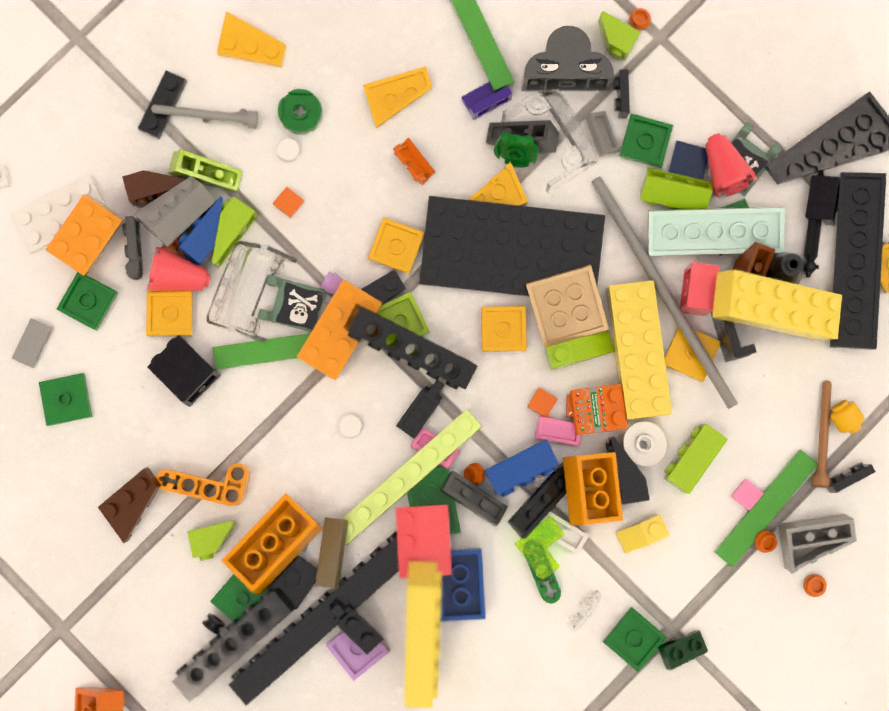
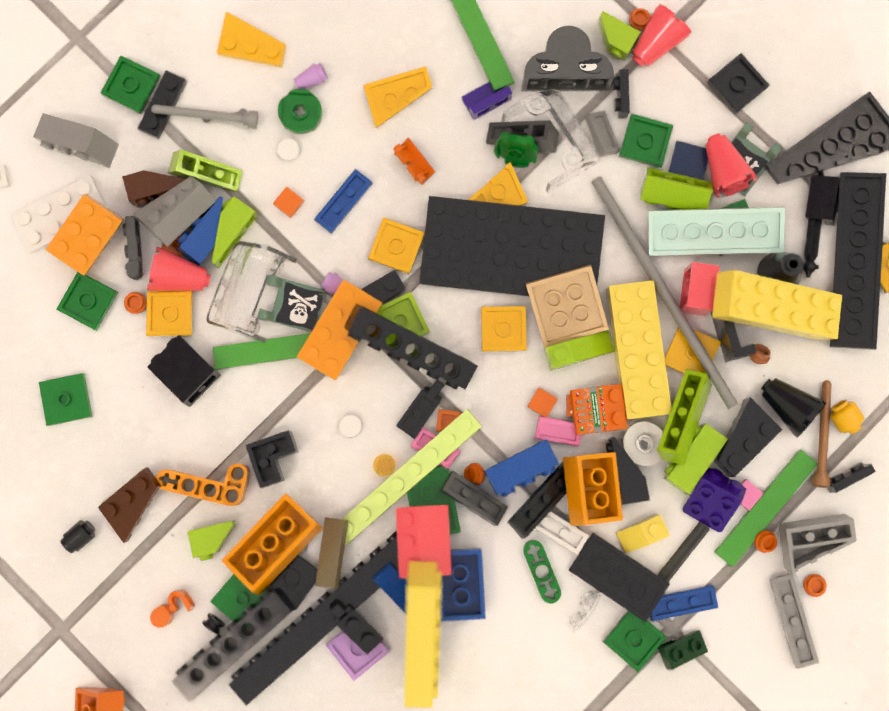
(32, 343): light grey tile -> none
(75, 139): none -> light grey wedge
(78, 536): none -> black brick
(130, 84): none -> green plate
(135, 302): none -> orange plate
(164, 614): none -> orange leg
(265, 456): none -> black brick
(311, 76): none -> lavender cone
(343, 201): none -> blue tile
(384, 465): none -> clear yellow plate
(392, 585): none -> blue tile
(444, 418): none -> orange tile
(536, 544): clear neon green plate -> none
(619, 577): none -> black plate
(659, 36): none -> coral cone
(684, 417): none -> lime brick
(684, 551): none -> dark grey axle
(685, 603): none -> blue tile
(714, 499): none -> dark purple bracket
(738, 83): none -> black plate
(747, 437): none -> black wedge
(755, 260): dark orange slope -> none
(762, 355): none -> nougat plate
(792, 405): none -> black cone
(794, 621): none -> light grey plate

